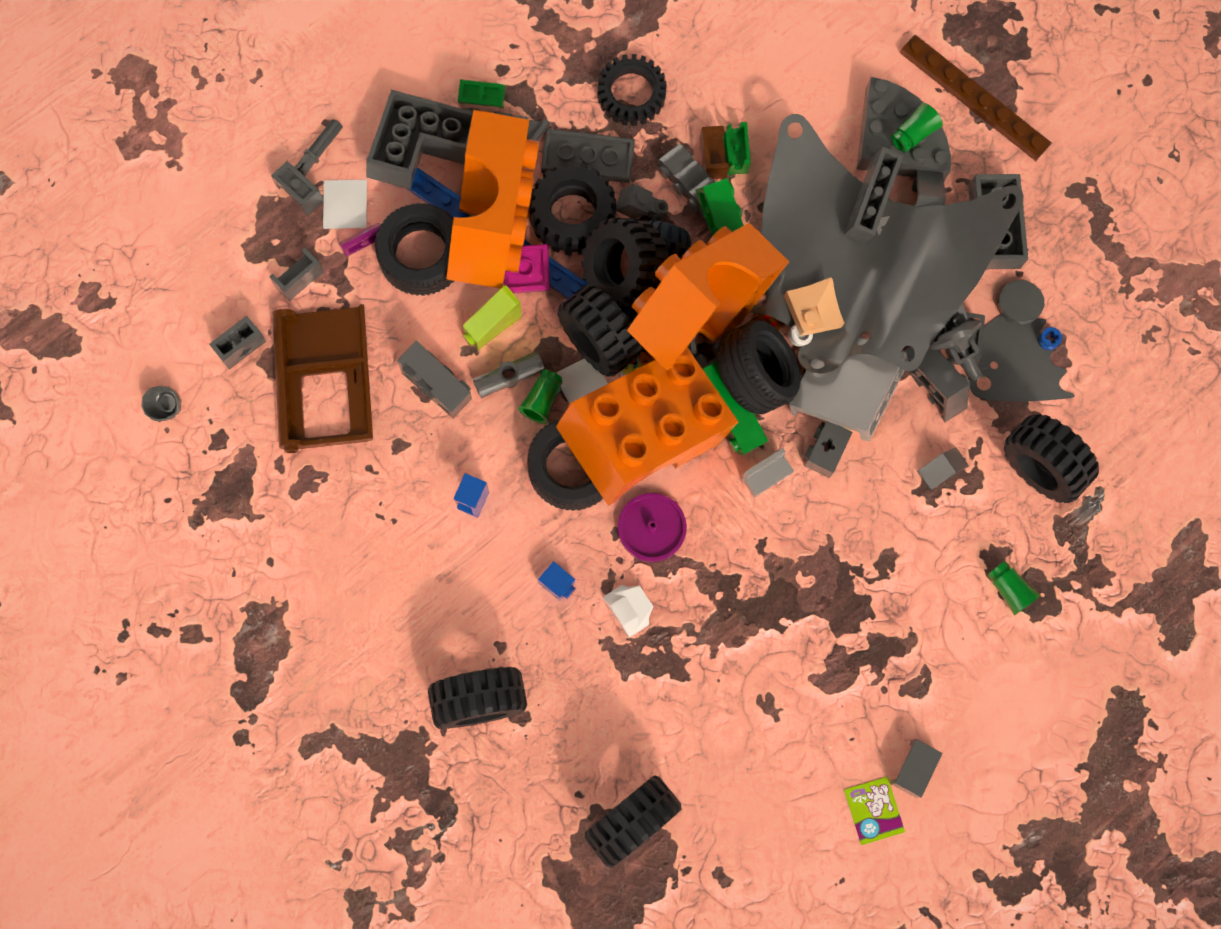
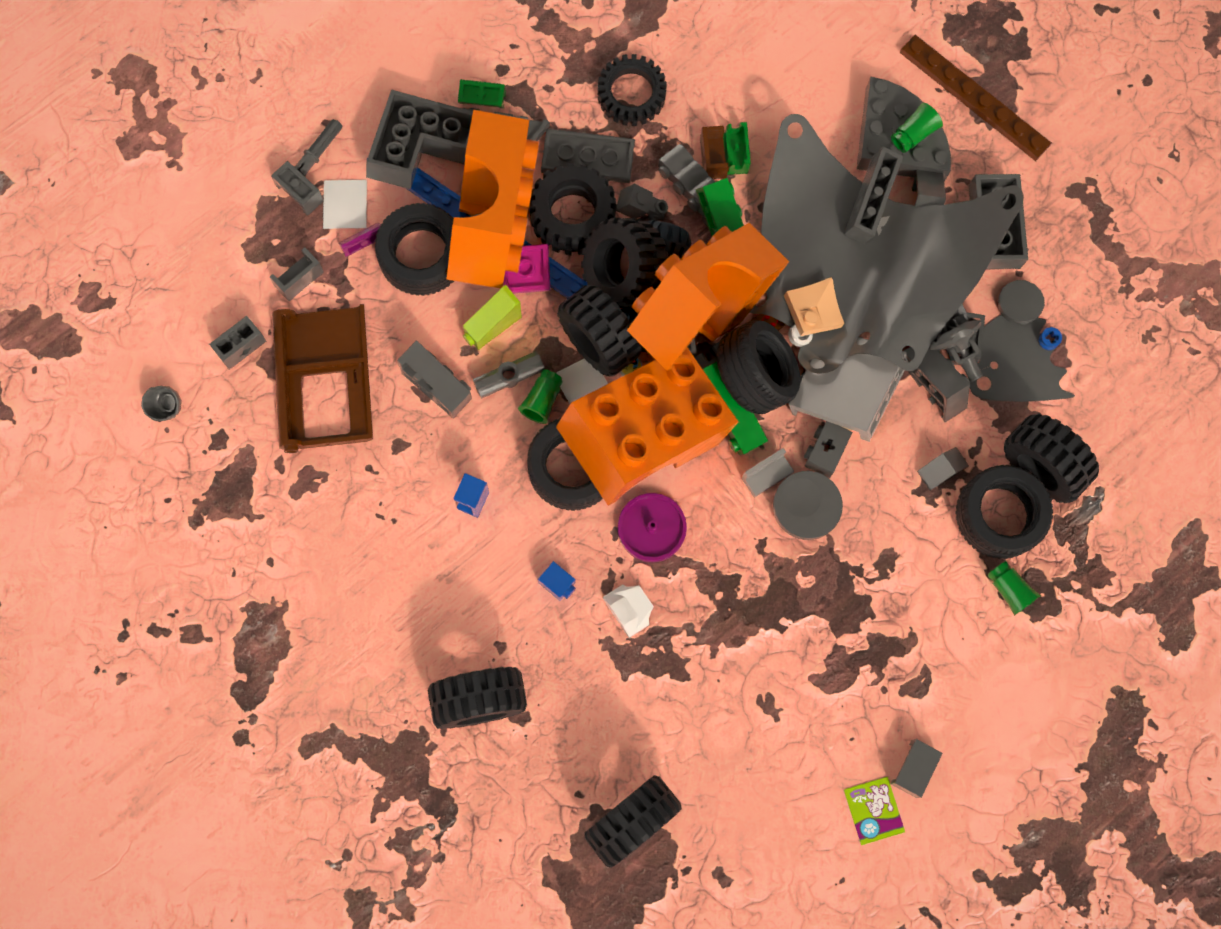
(807, 505): none -> dark grey piece
(1029, 491): none -> black tyre

